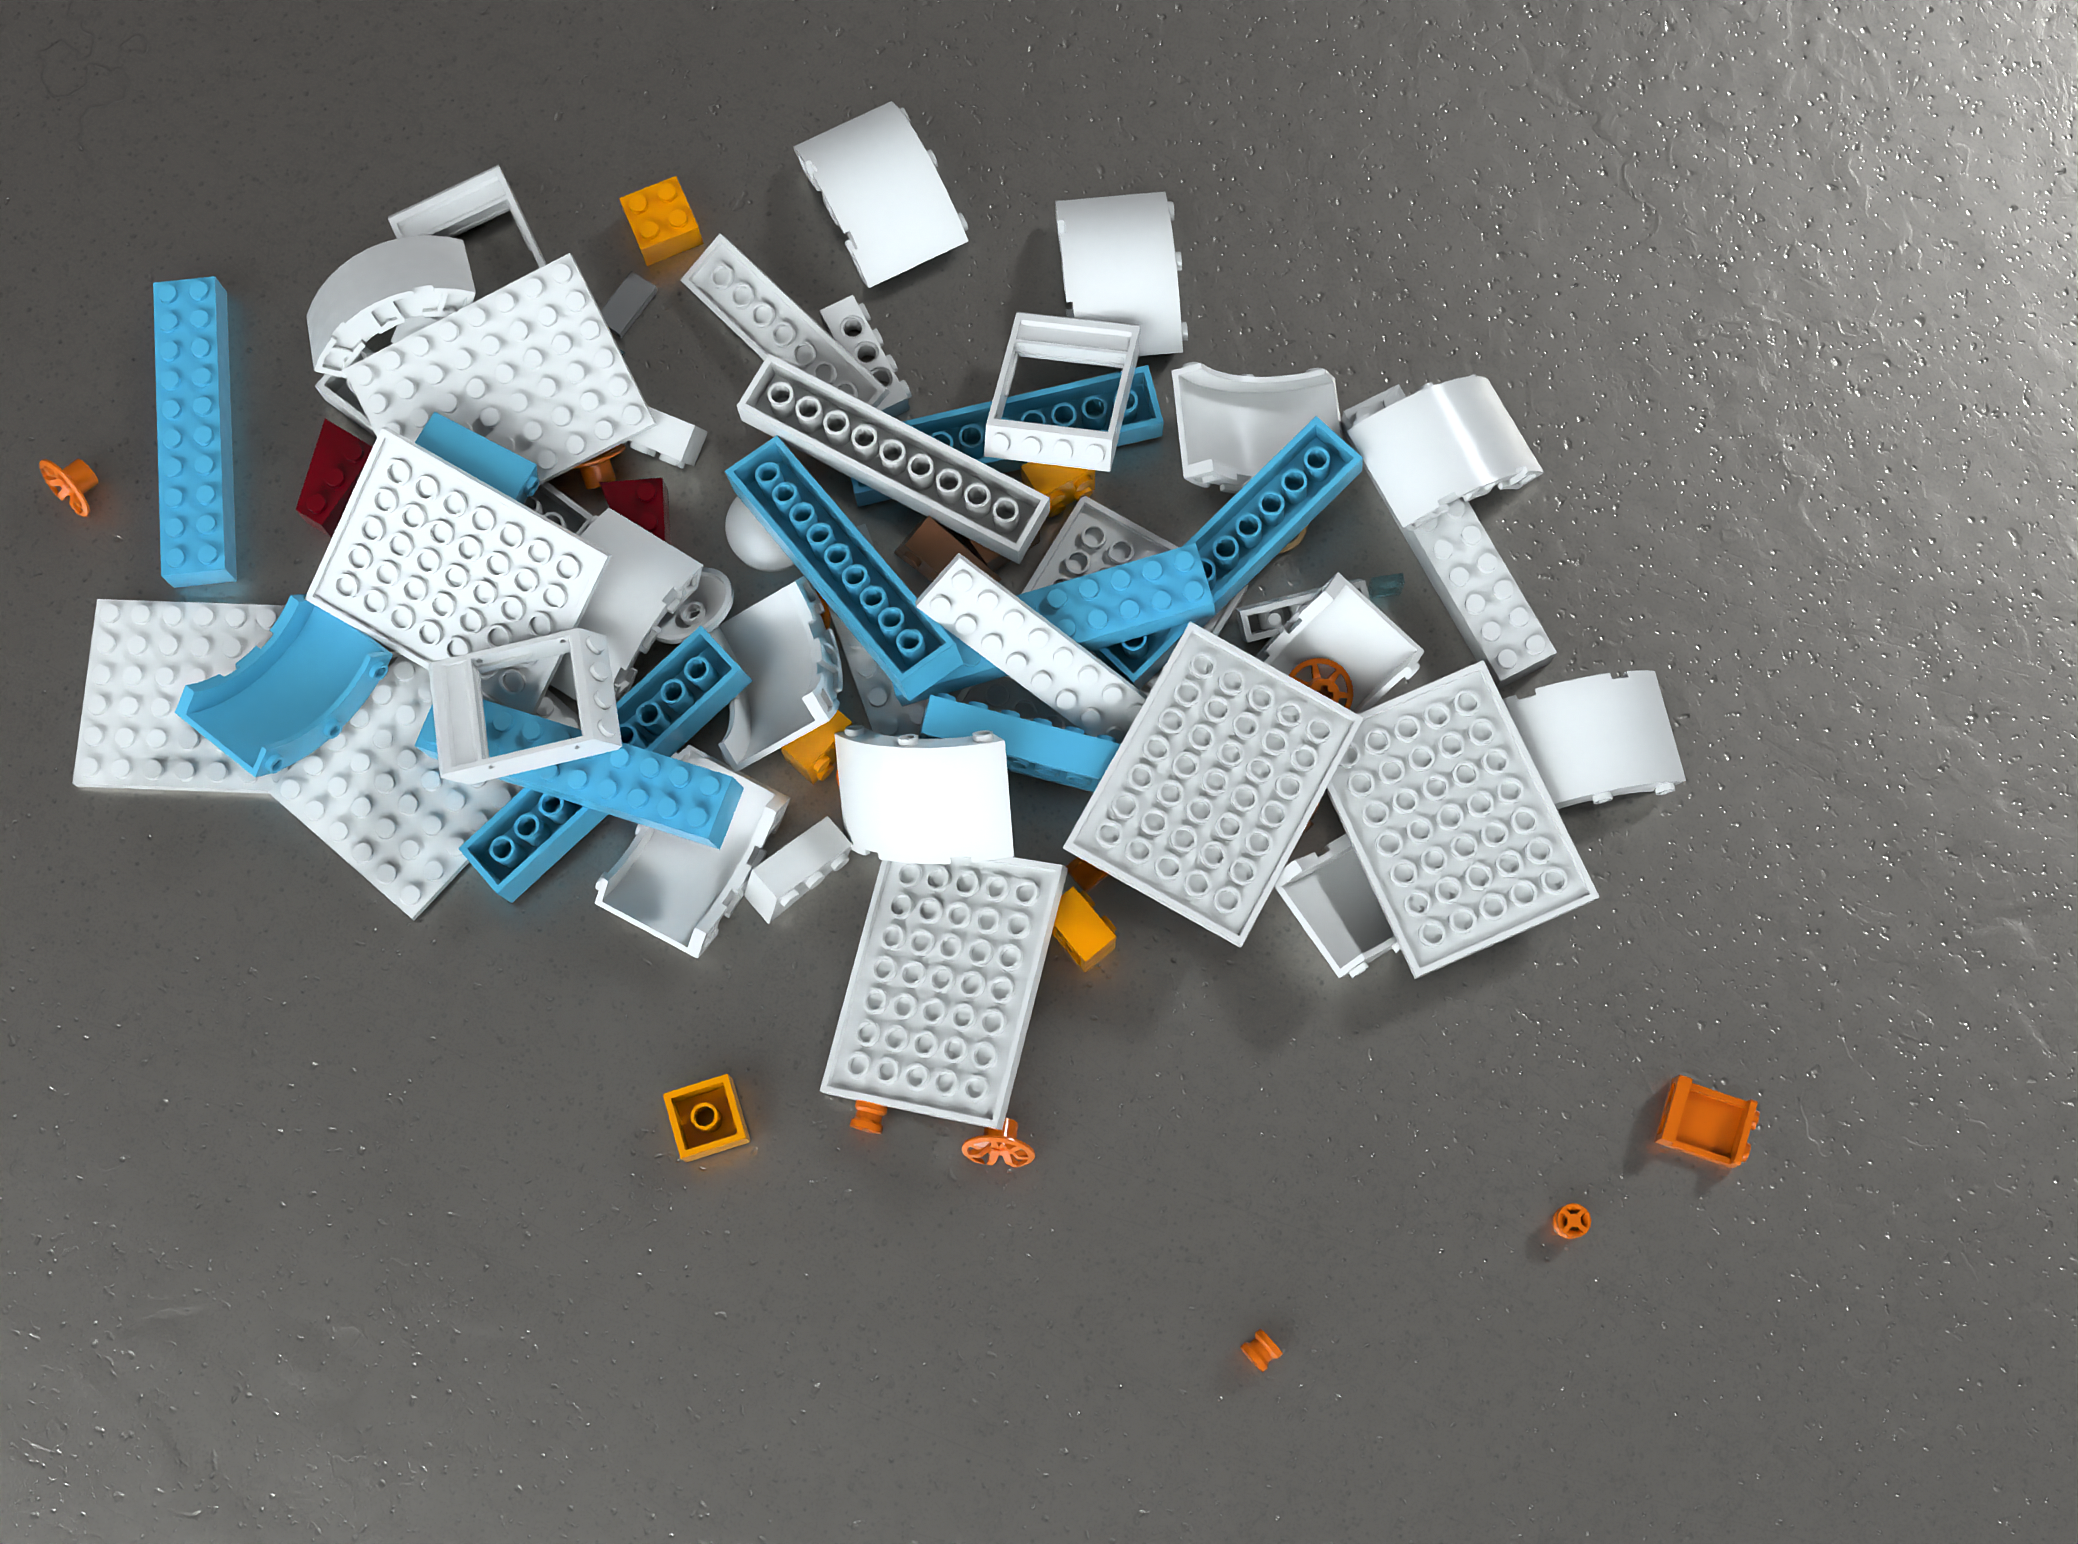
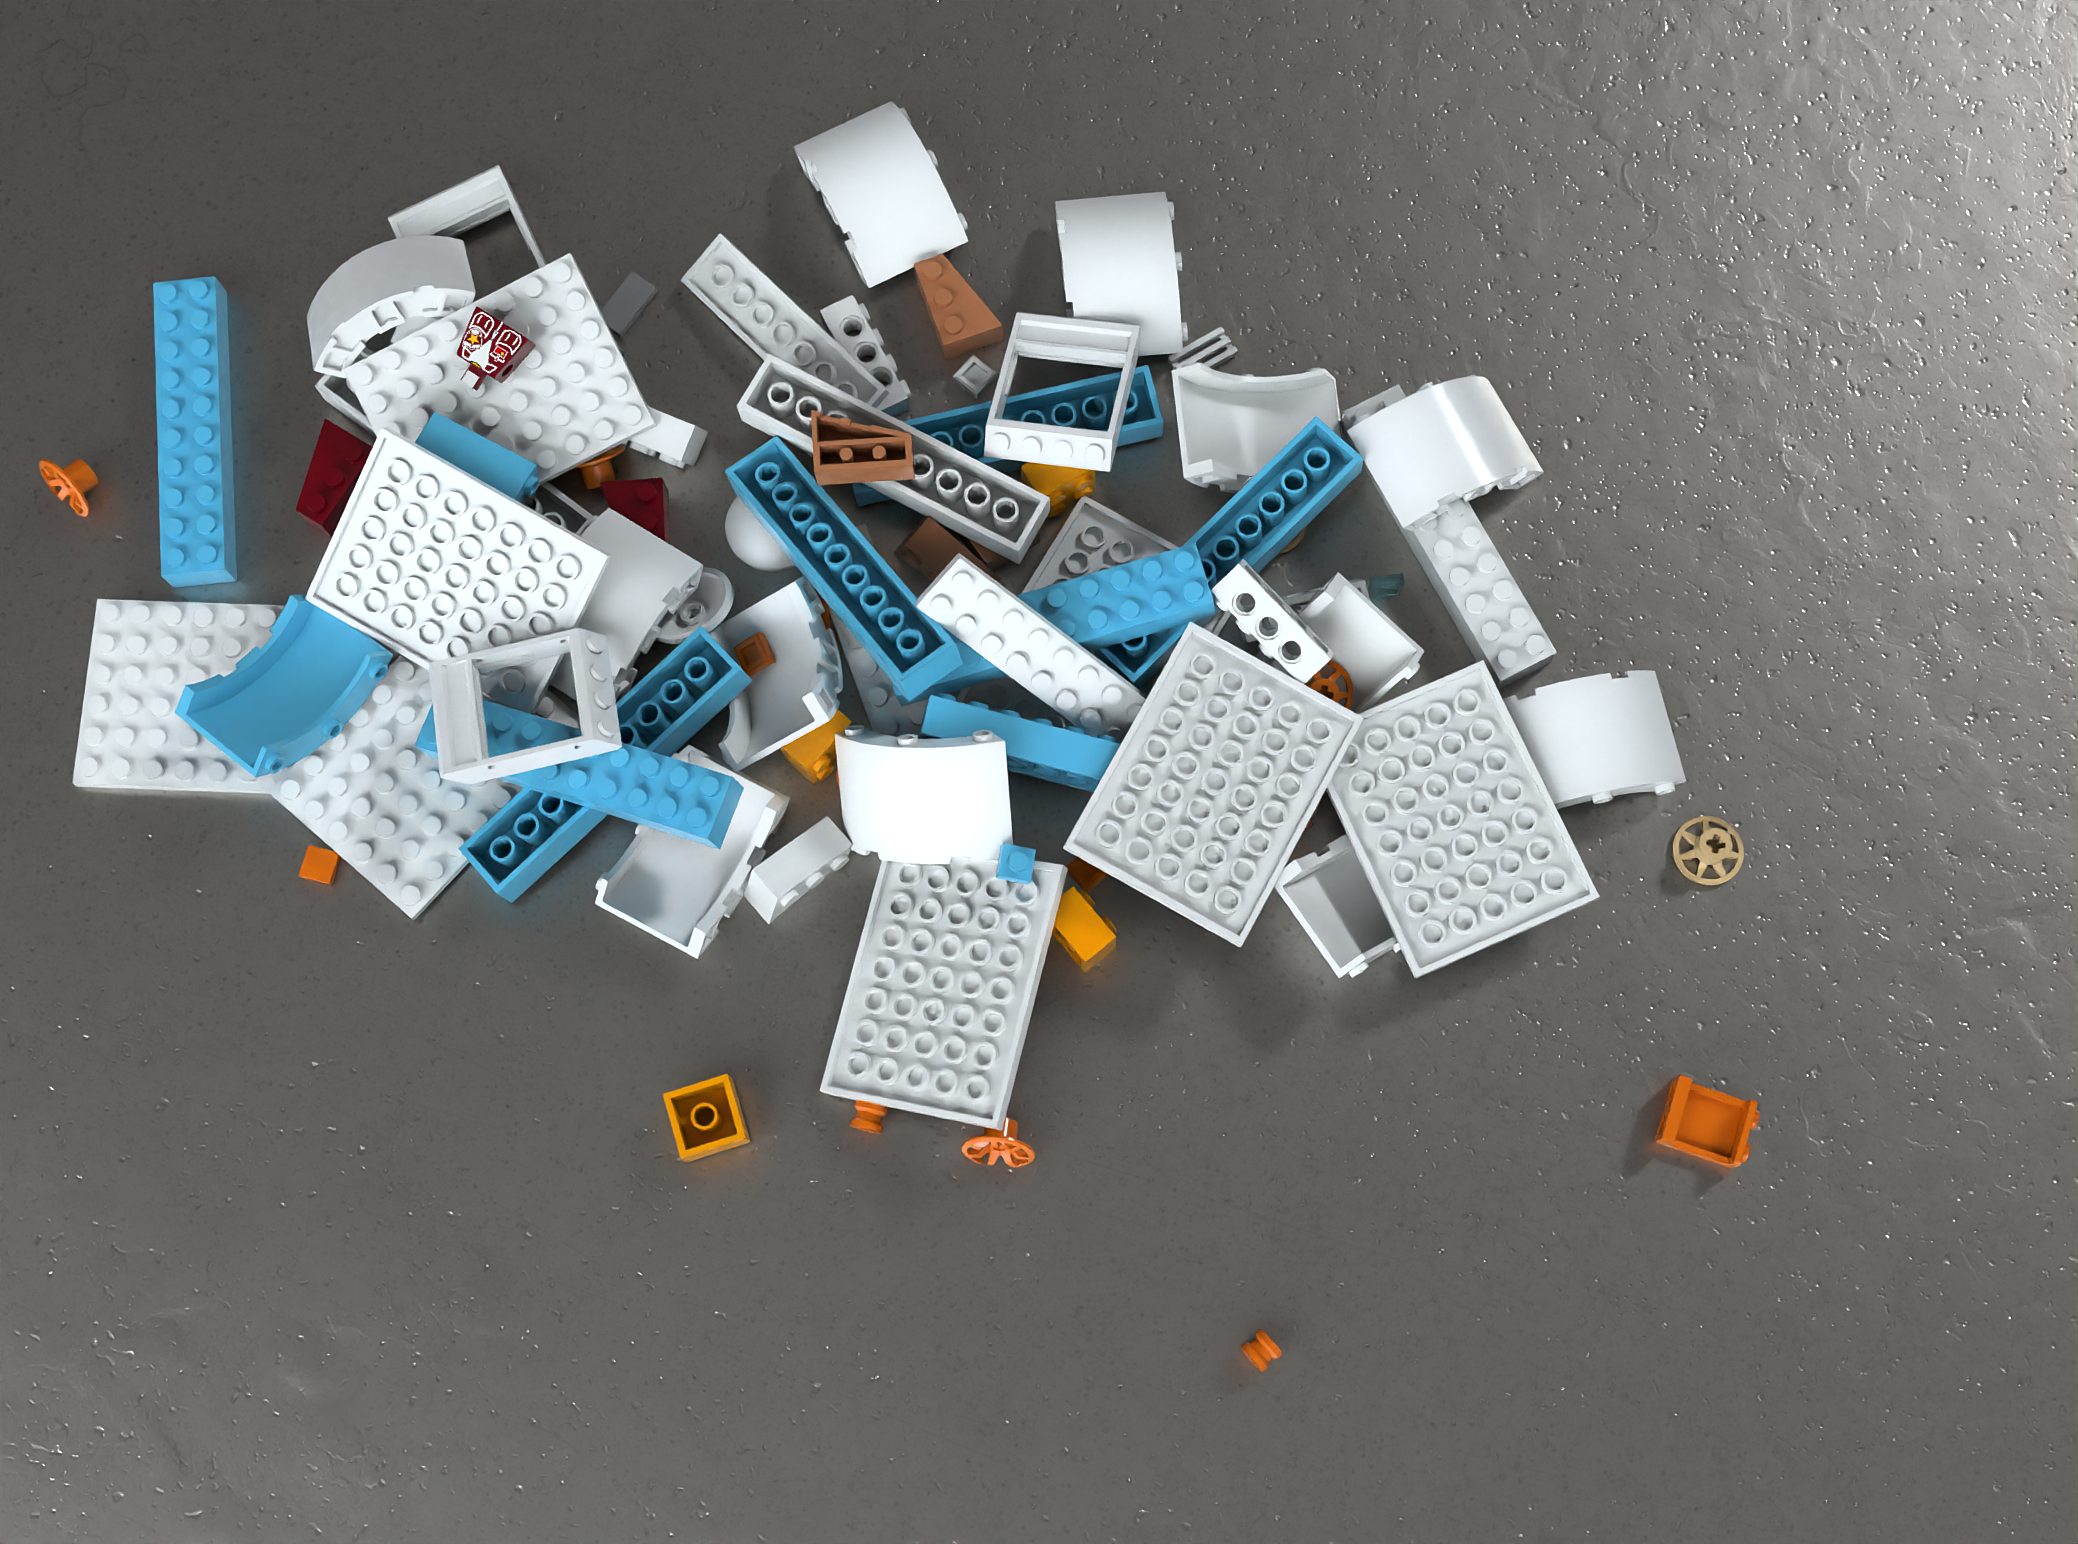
(320, 865): none -> orange tile
(491, 349): none -> dark red torso
(661, 220): light orange brick -> none
(754, 654): none -> orange tile
(859, 452): none -> nougat wedge
(954, 309): none -> nougat wedge
(975, 376): none -> white tile
(1015, 863): none -> medium azure plate
(1224, 342): none -> white tile
(1269, 604): none -> white brick
(1576, 1216): orange wheel -> none
(1710, 849): none -> tan wheel

